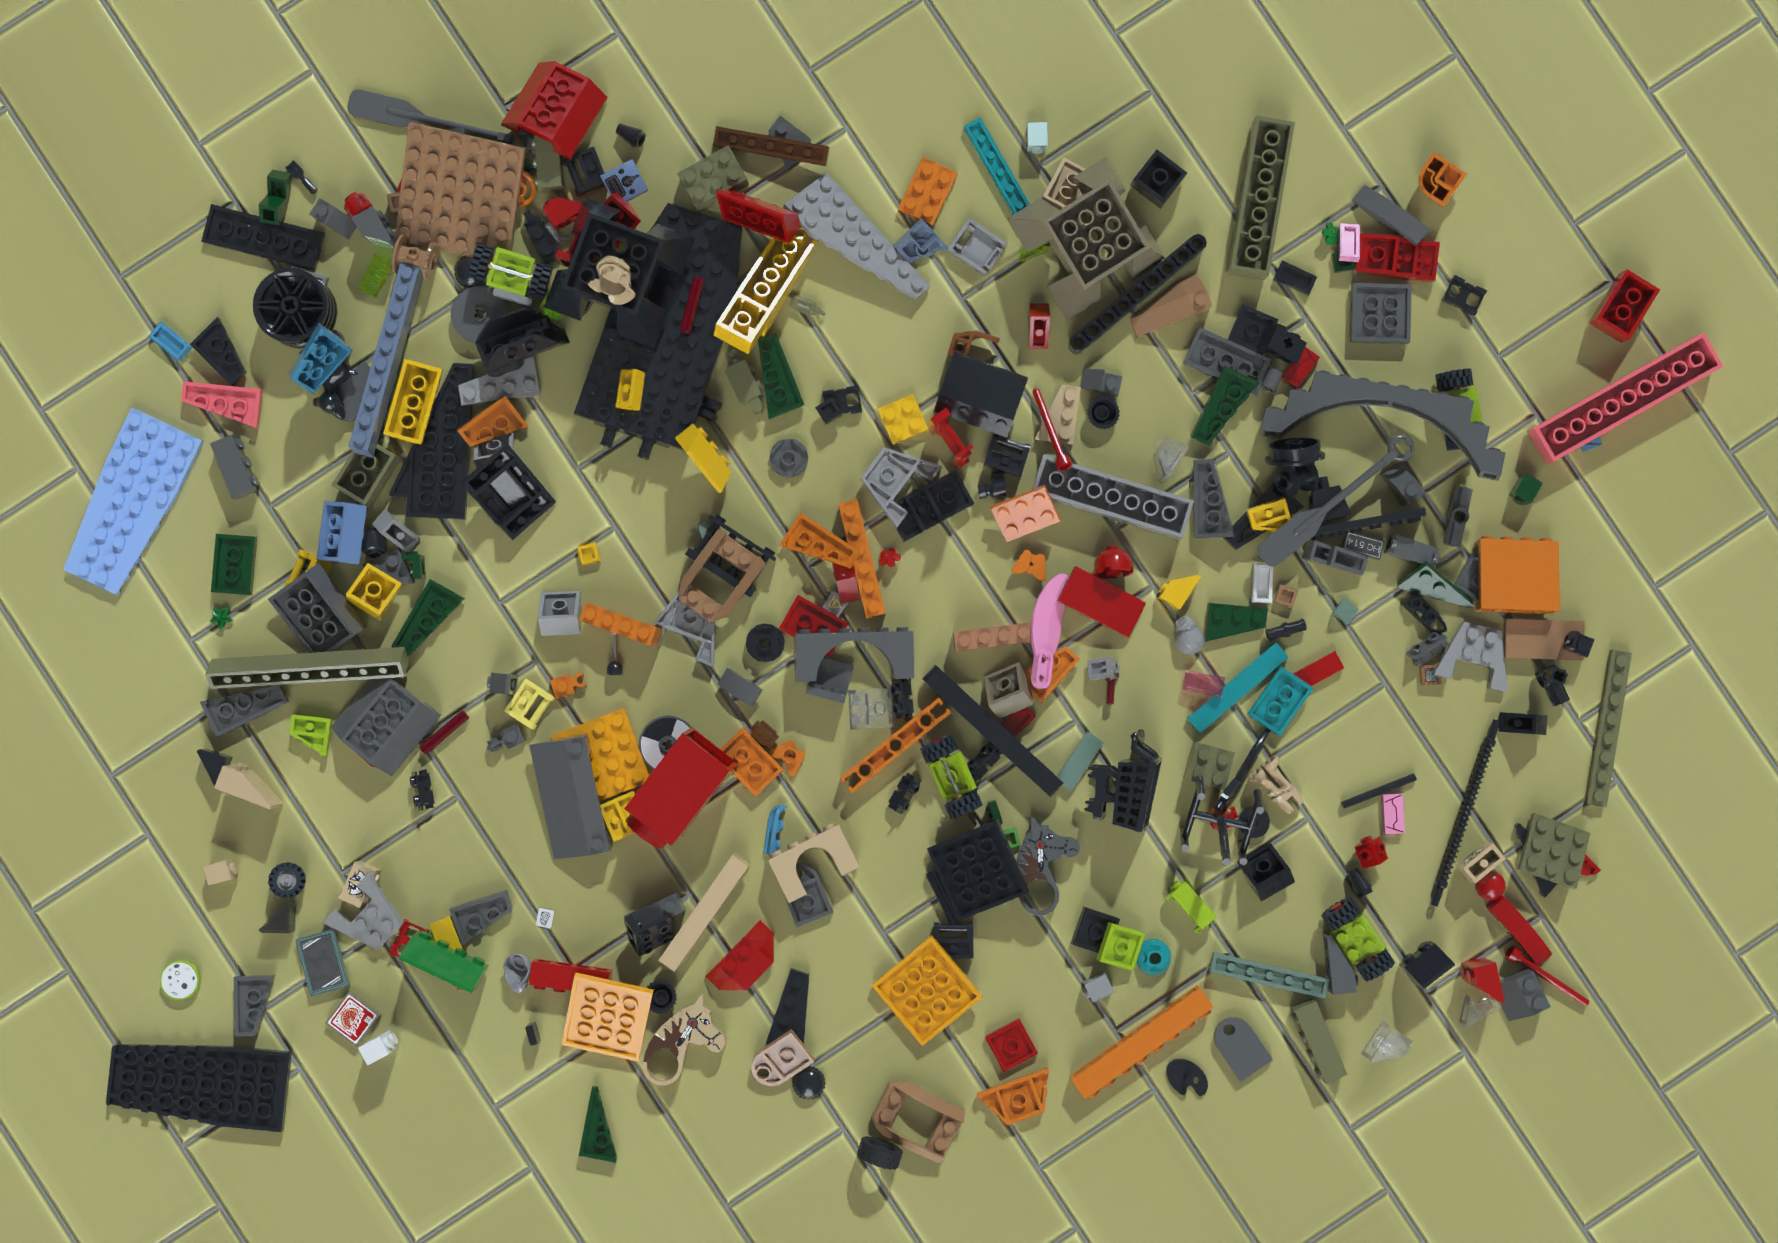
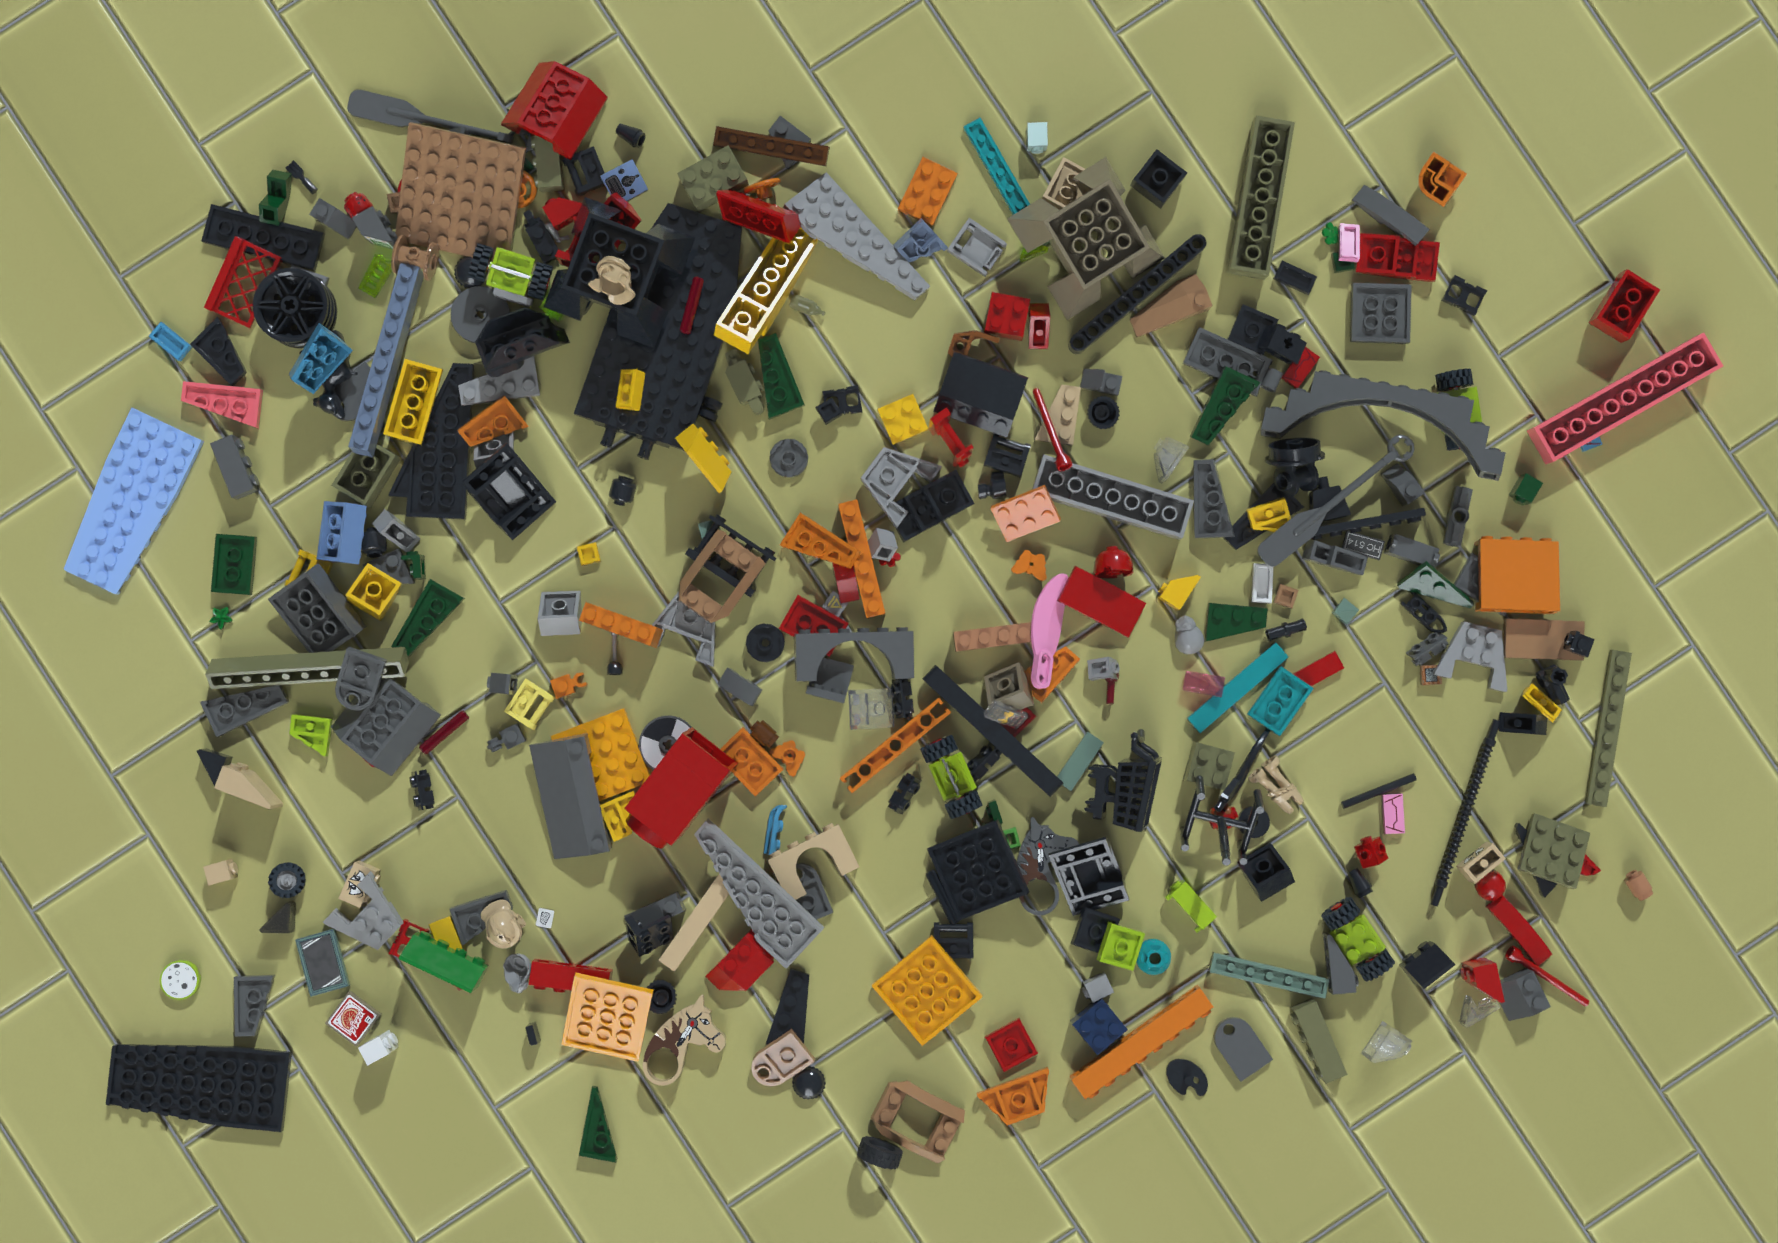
(227, 273): none -> red fence
(360, 677): none -> dark grey tile
(502, 924): none -> tan helmet
(622, 490): none -> black head
(762, 188): none -> orange piece
(769, 910): none -> light grey wing
(882, 544): none -> light grey brick
(1005, 714): none -> clear tile
(1007, 316): none -> red brick
(1089, 875): none -> black slope
(1098, 1025): none -> dark blue brick
(1541, 702): none -> yellow slope
(1638, 885): none -> nougat brick

